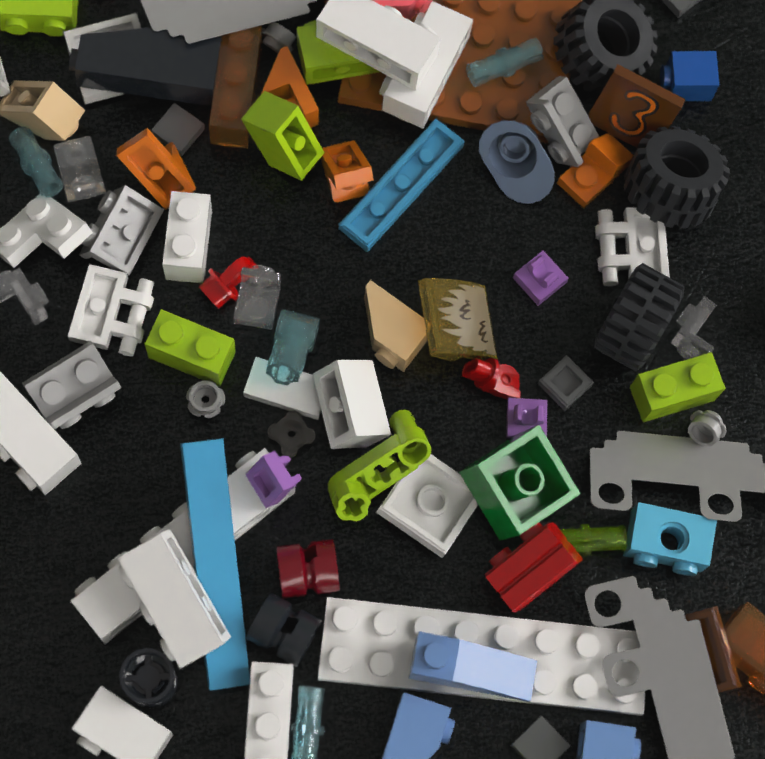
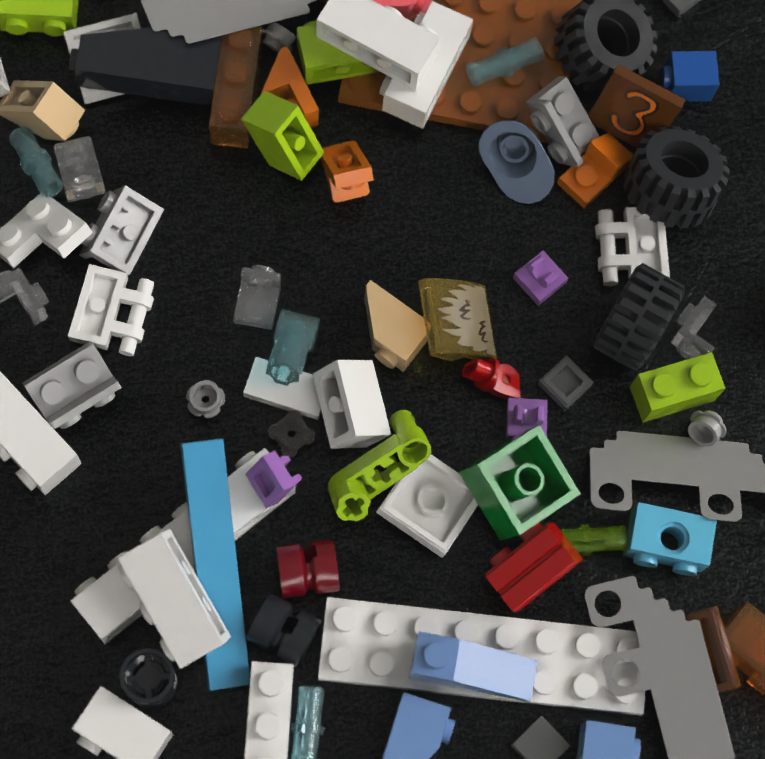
(156, 166): orange slope -> none
(178, 127): dark grey tile -> none
(187, 237): white brick -> none
(190, 347): lime brick -> none
(221, 287): red piece -> none
(401, 185): dark azure tile -> none

